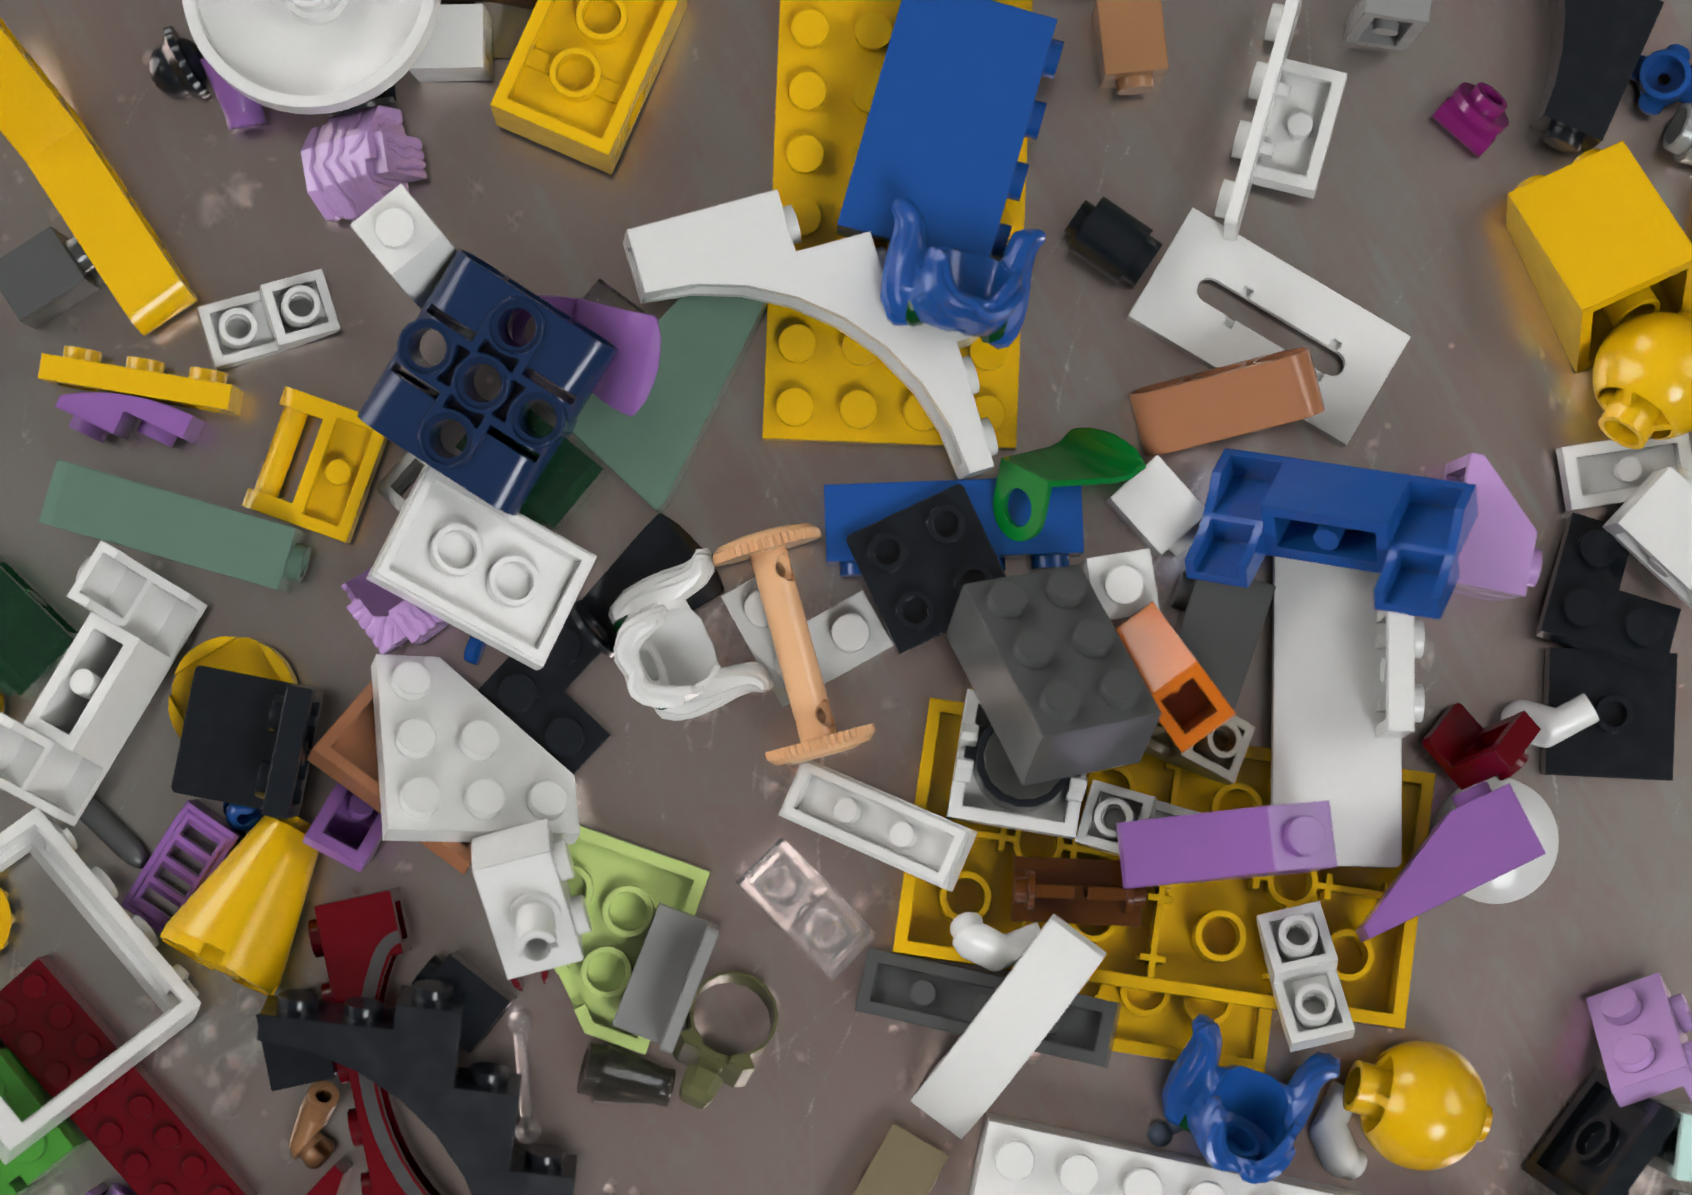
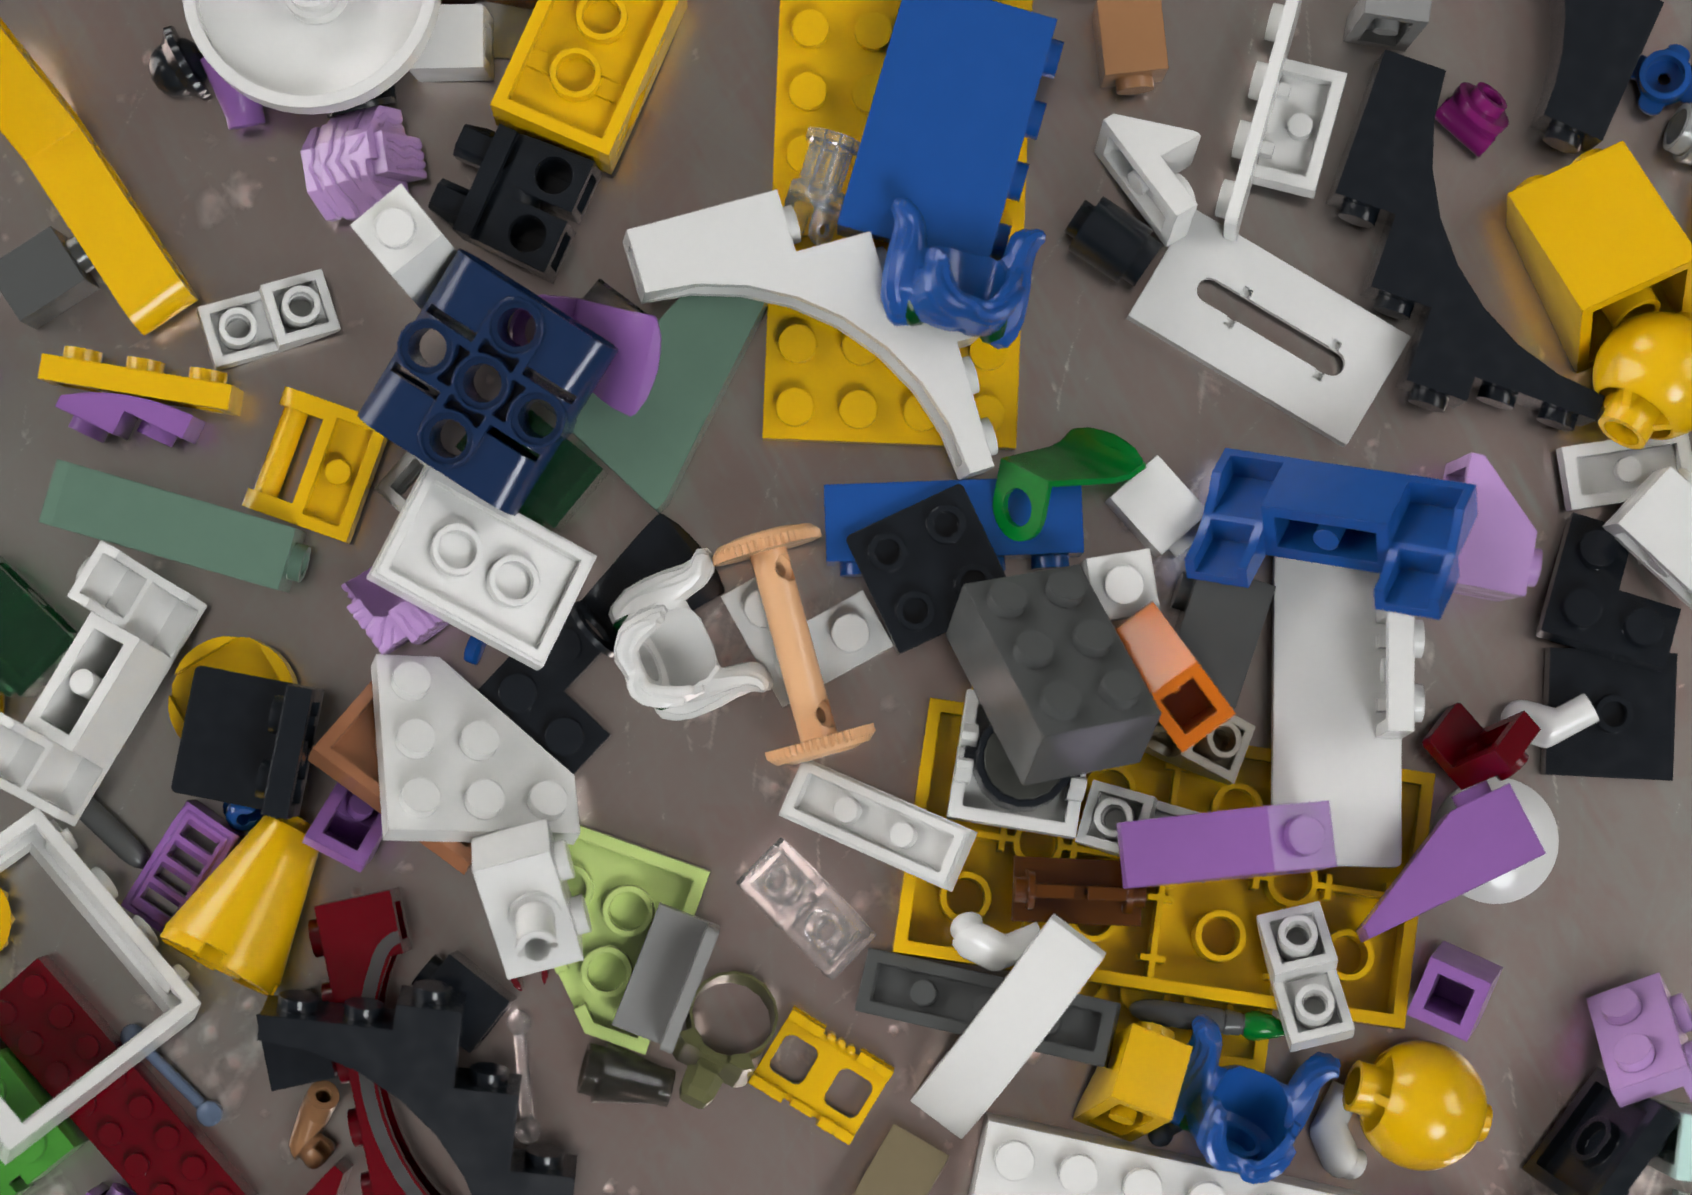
(208, 1111): none -> sand blue hinge
(506, 197): none -> black hips
(821, 182): none -> clear piece
(832, 1057): none -> yellow piece
(1139, 1085): none -> yellow slope
(1147, 165): none -> white slope
(1227, 401): nougat beam -> none
(1251, 1025): none -> dark grey piece
(1454, 990): none -> medium lavender brick
(1456, 341): none -> black arch

